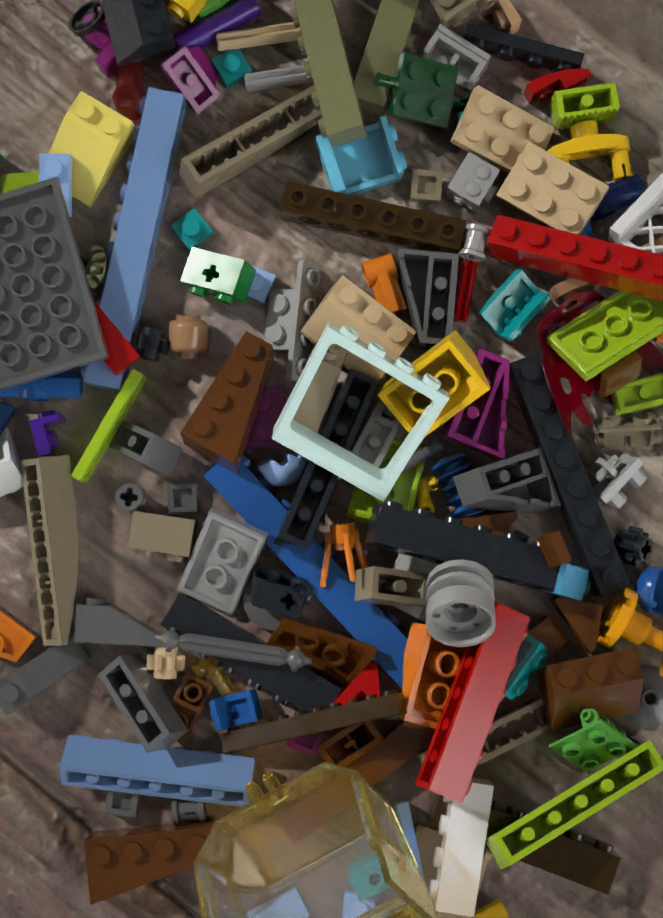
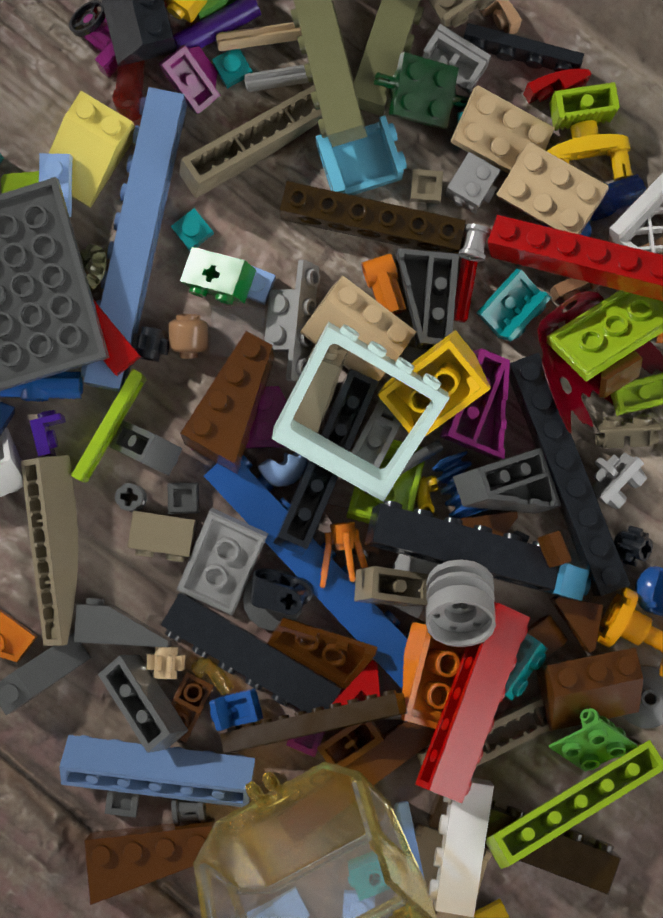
(233, 649): dark grey wheel -> none

